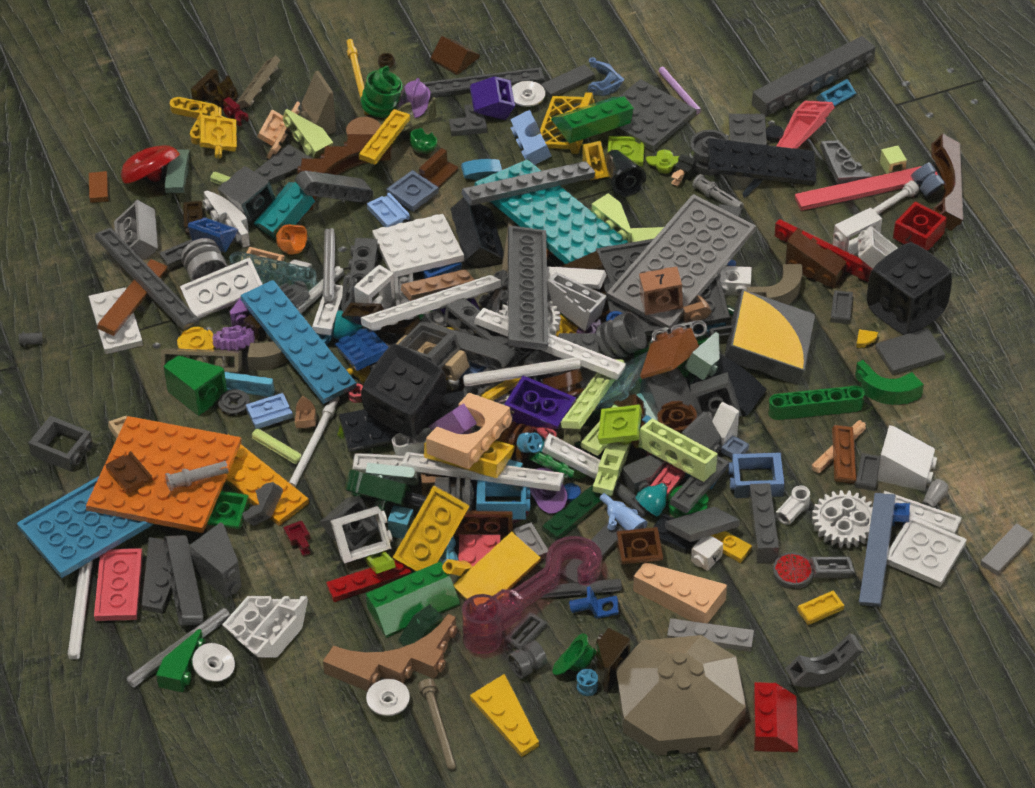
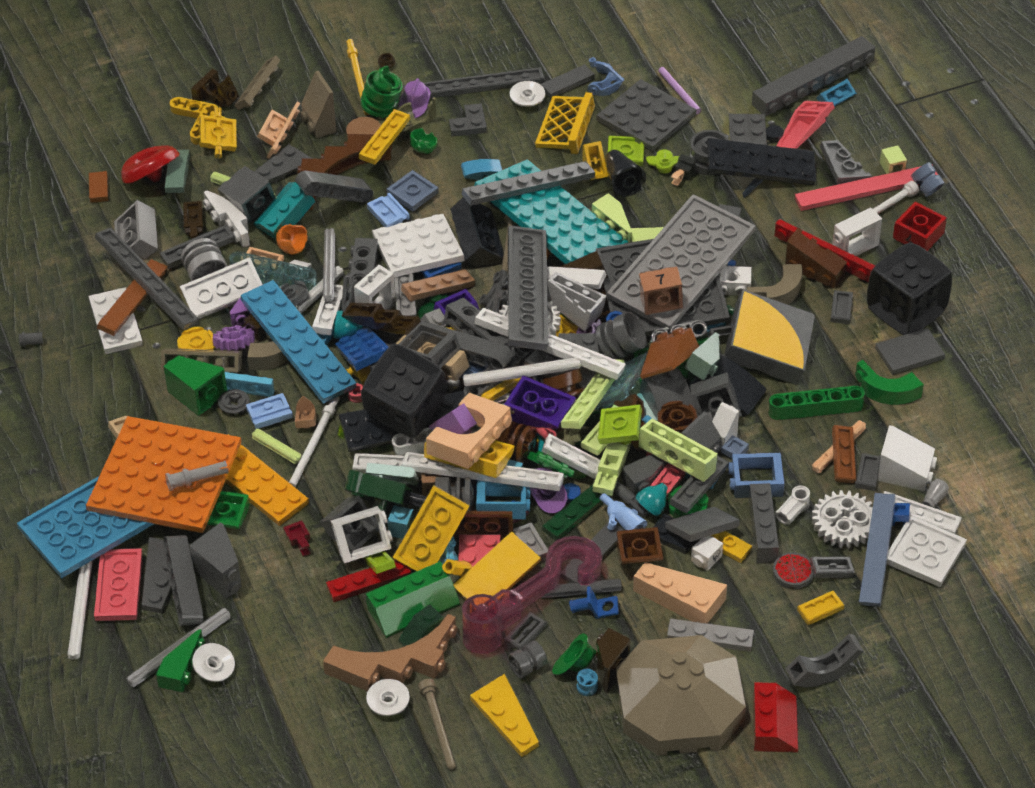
(52, 426): dark grey window -> none
(128, 472): reddish brown plate -> none
(213, 230): blue slope -> none
(233, 111): dark red plate -> none
(267, 623): white wedge -> none
(268, 499): dark grey slope -> none
(307, 133): yellowish green slope -> none
(434, 301): white plate -> none
(438, 169): reddish brown panel -> none
(453, 55): reddish brown slope -> none
(493, 97): dark purple slope -> none
(534, 146): light blue arch -> none
(534, 445): dark azure wheel -> none
(594, 118): green slope -> none
(696, 311): medium nougat plate -> none
(711, 190): light grey pin -> none
(865, 338): yellow tile -> none
(873, 246): white window -> none
(946, 155): reddish brown arch -> none
(1006, 549): light grey tile -> none

